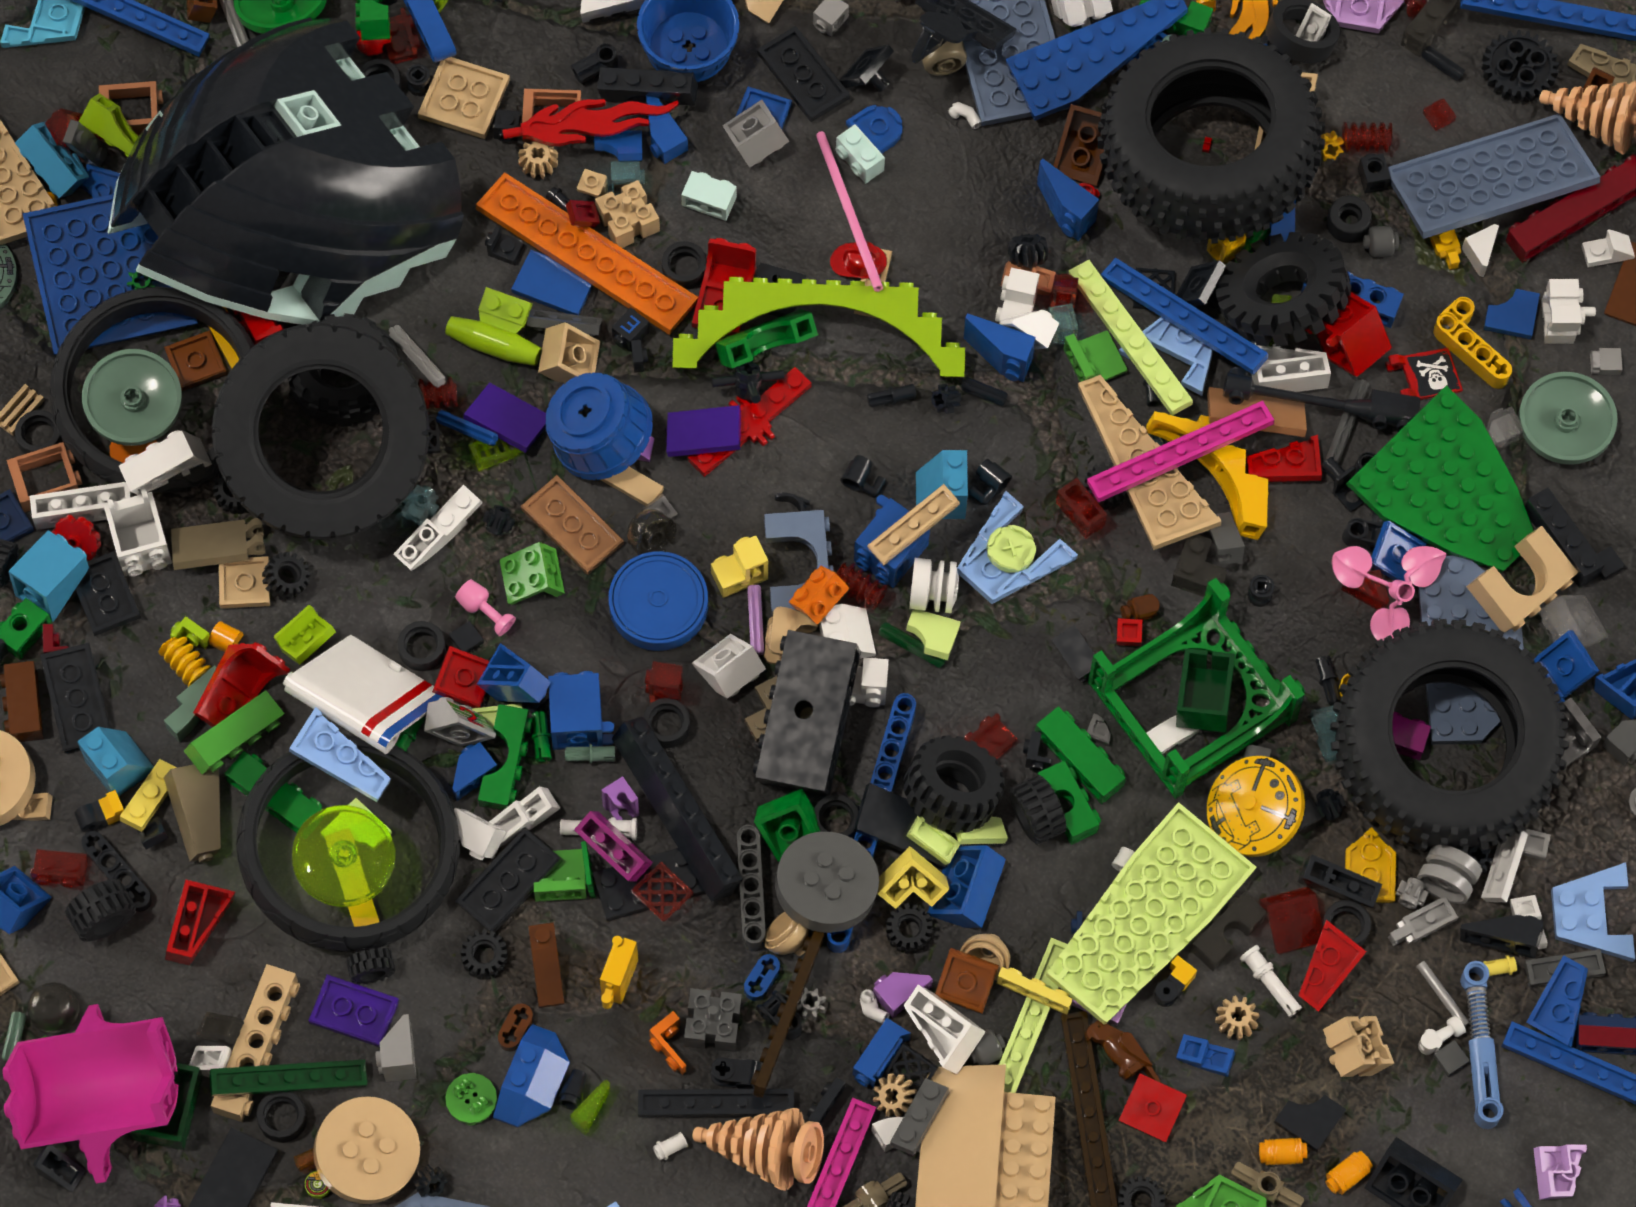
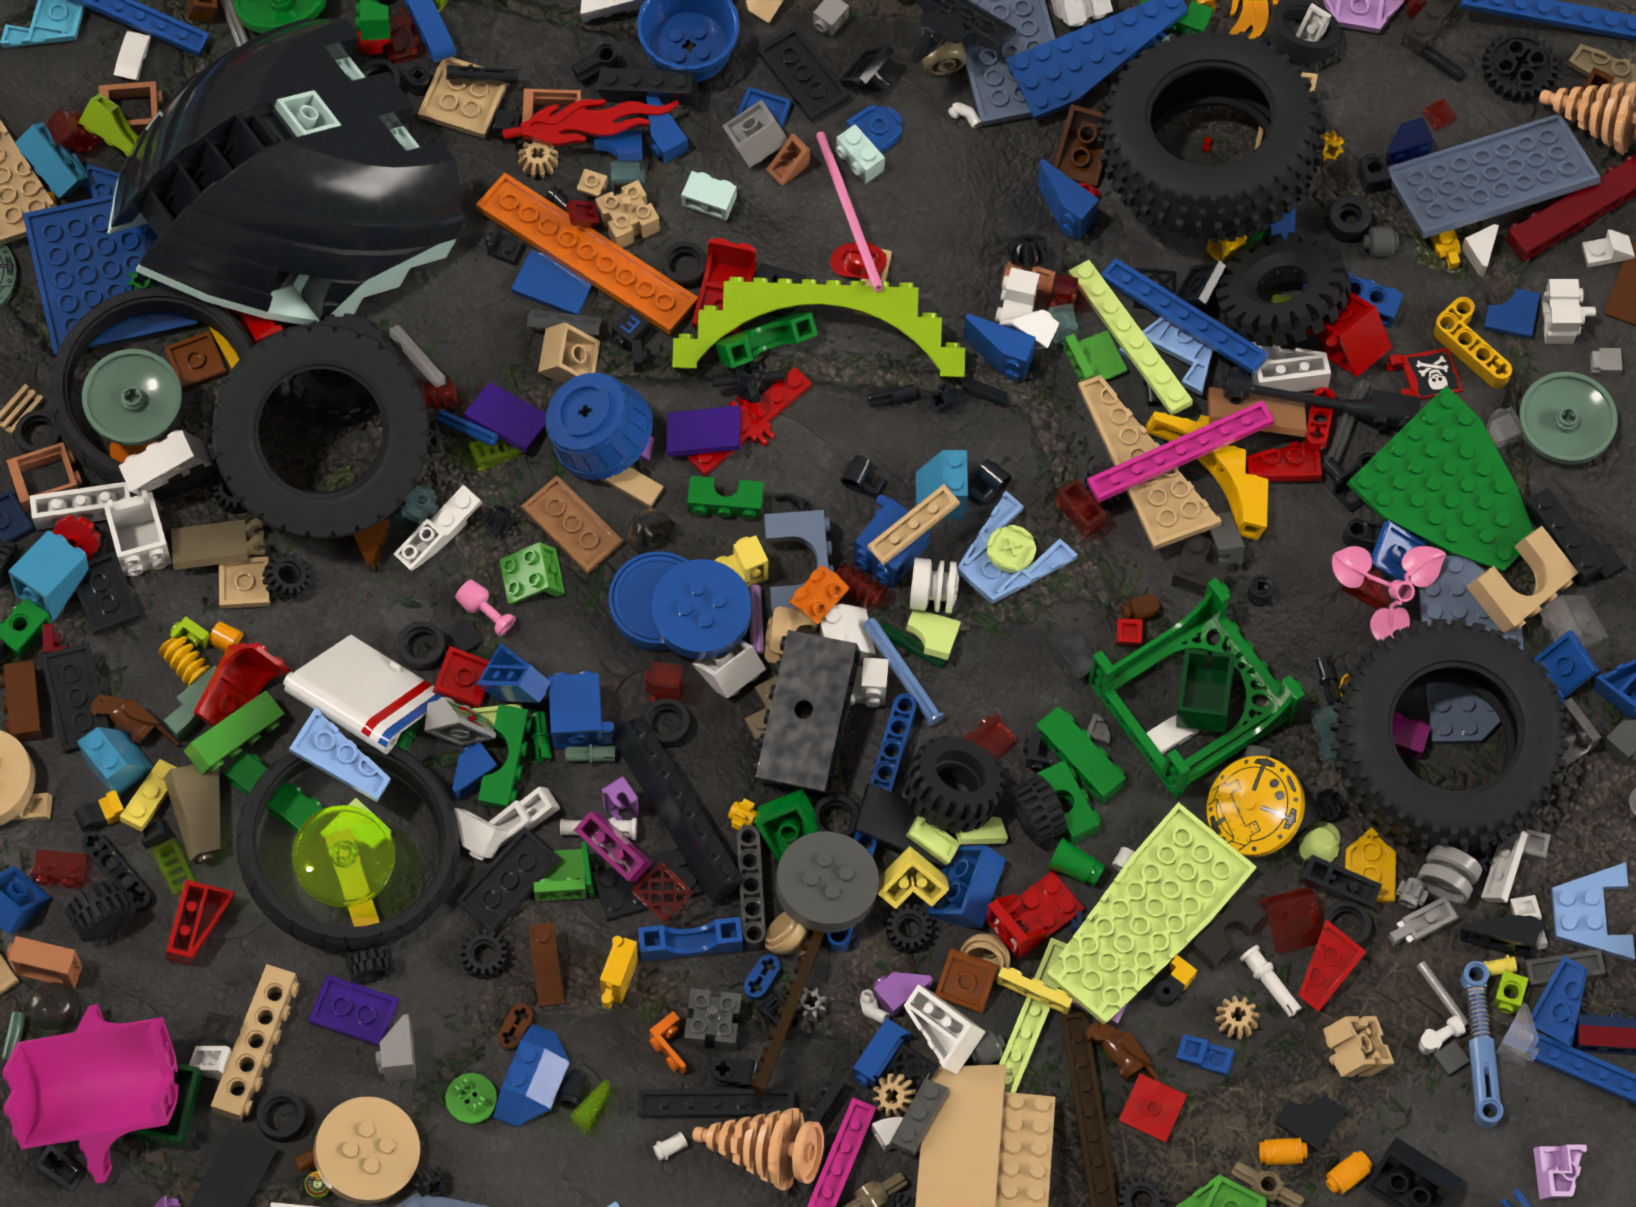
(44, 962): none -> nougat window
(85, 144): dark grey plate -> none
(129, 717): none -> reddish brown animal
(131, 55): none -> white slope
(164, 847): none -> clear neon green slope
(288, 1077): dark green plate -> none
(303, 635): lime bracket -> none
(371, 543): none -> reddish brown slope
(471, 74): none -> black pin
(497, 330): lime plate -> none
(663, 505): flat silver tile -> none
(701, 609): none -> blue brick
(713, 938): none -> blue arch
(742, 814): none -> yellow gear
(744, 503): none -> green arch
(790, 160): none -> nougat slope
(902, 671): none -> medium blue axle
(1034, 915): none -> red bracket
(1075, 863): none -> green plant
(1316, 426): none -> red beam
(1320, 840): none -> yellowish green hat
(1367, 136): clear red piece -> none
(1410, 141): none -> clear blue slope
(1514, 983): none -> lime brick
(1520, 1039): none -> clear slope

